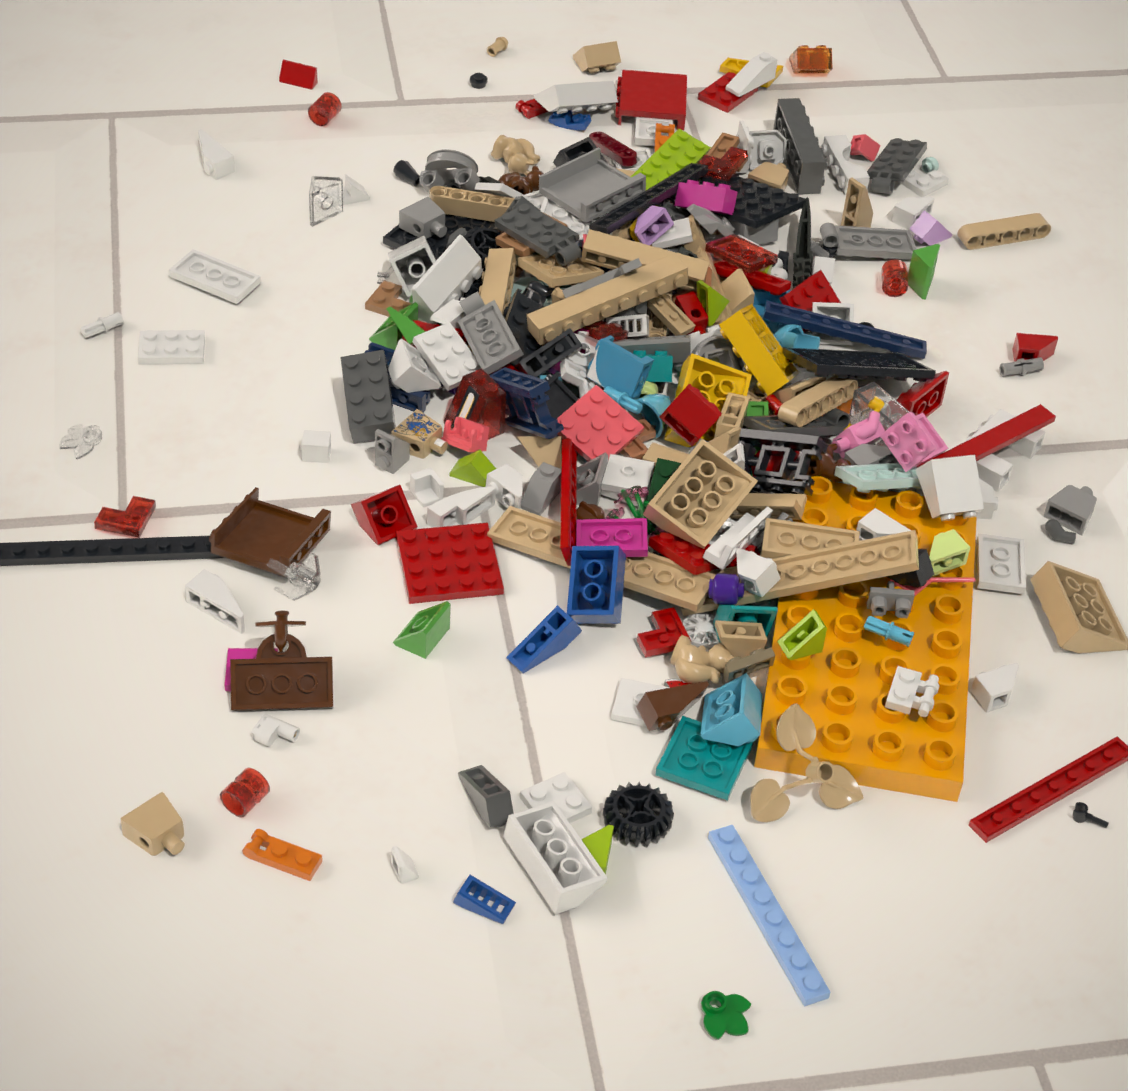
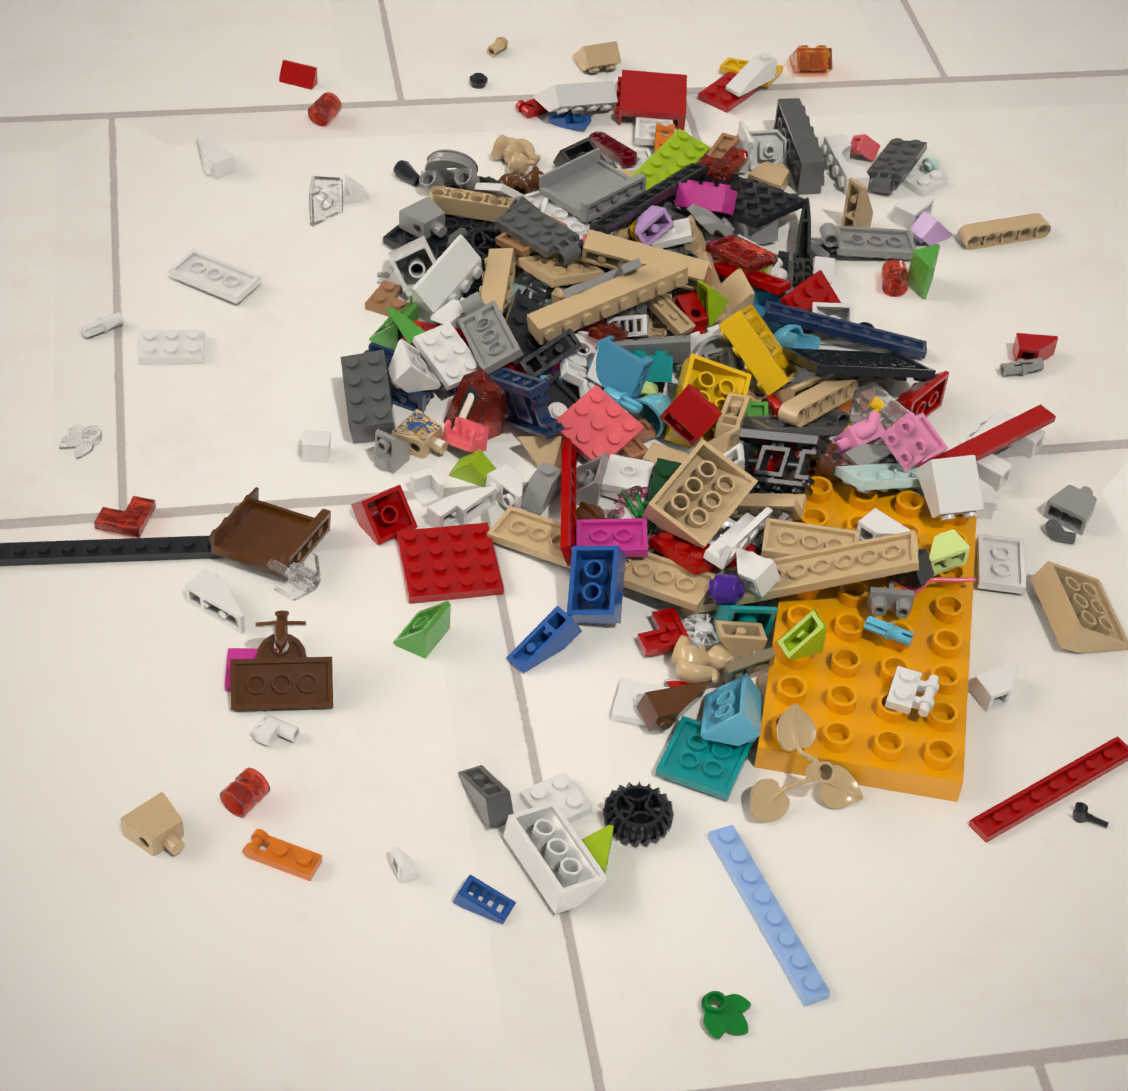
(557, 409): none -> white plate

